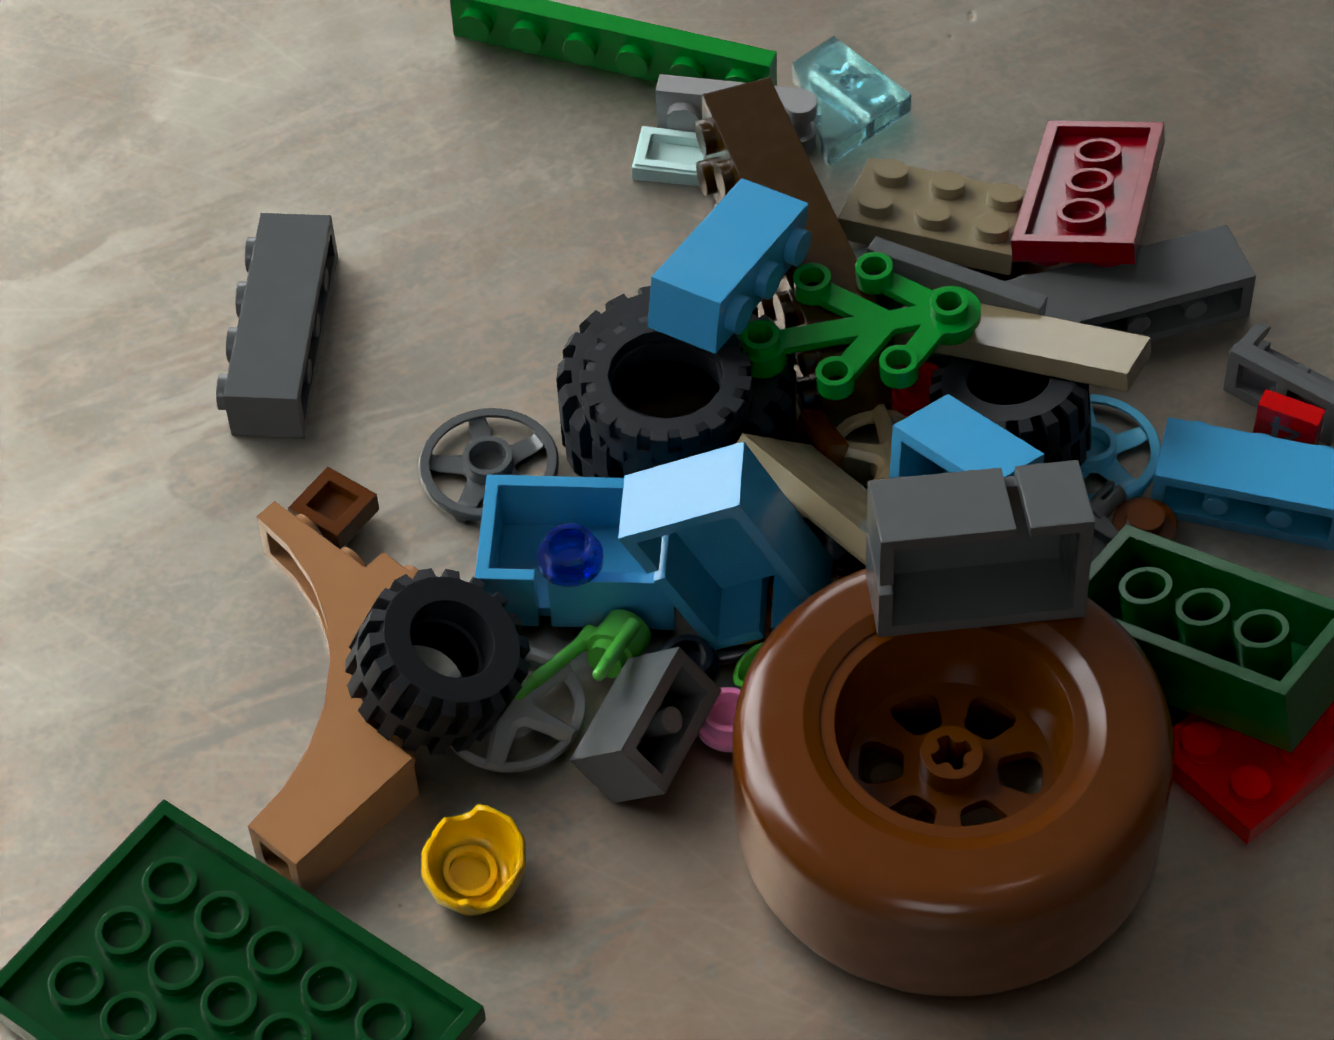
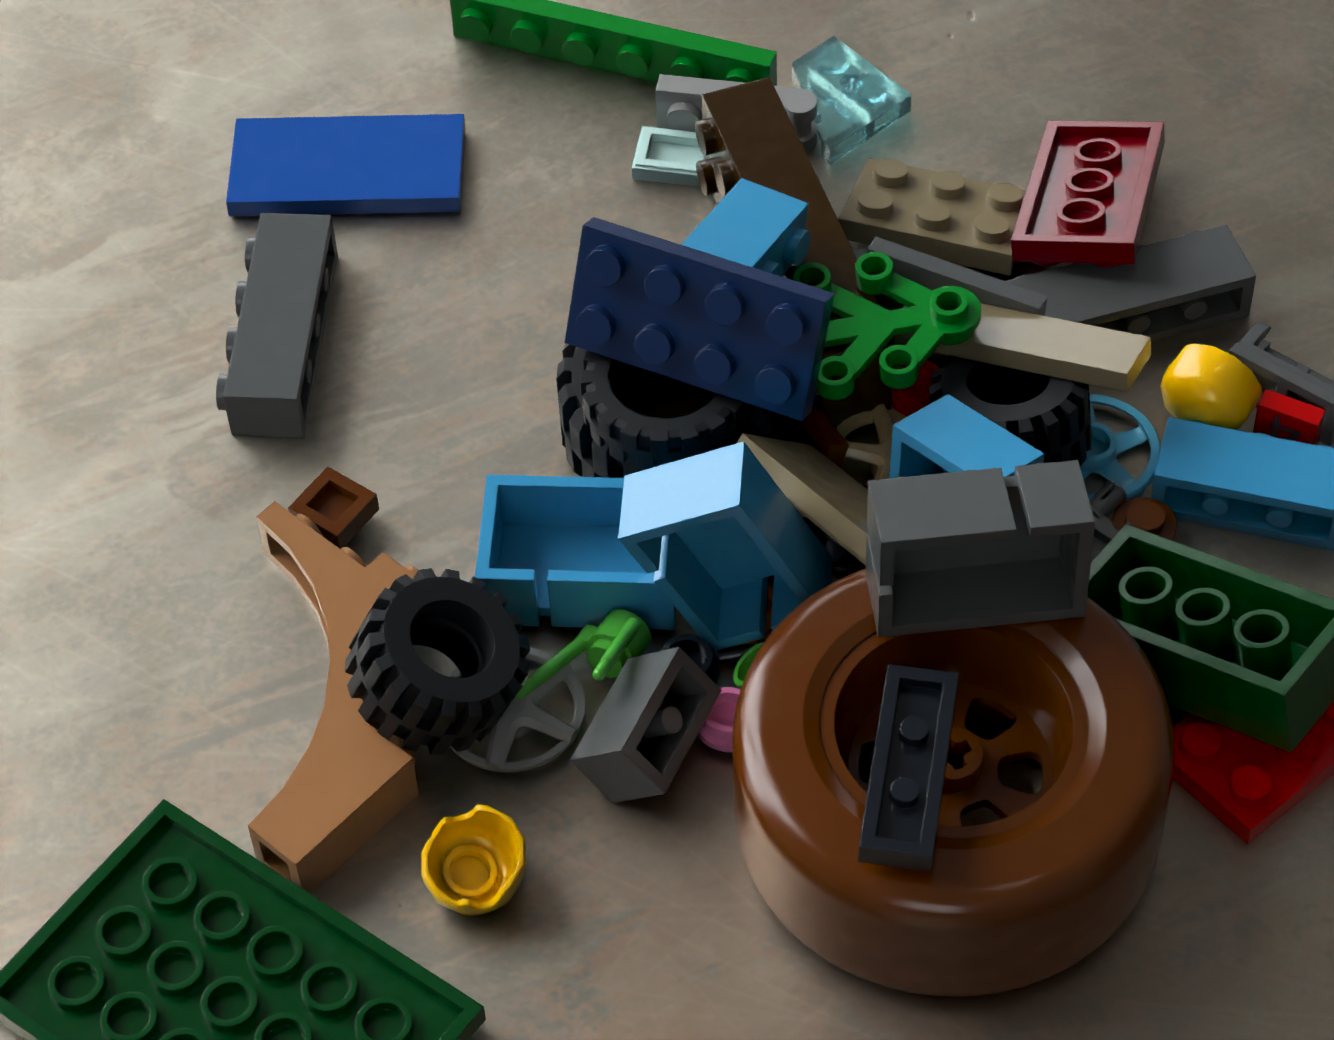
(347, 165): none -> blue tile
(480, 458): dark grey wheel -> none
(570, 555): clear blue plate -> none
(698, 318): none -> dark blue plate
(908, 768): none -> black plate
(1210, 387): none -> yellow hair

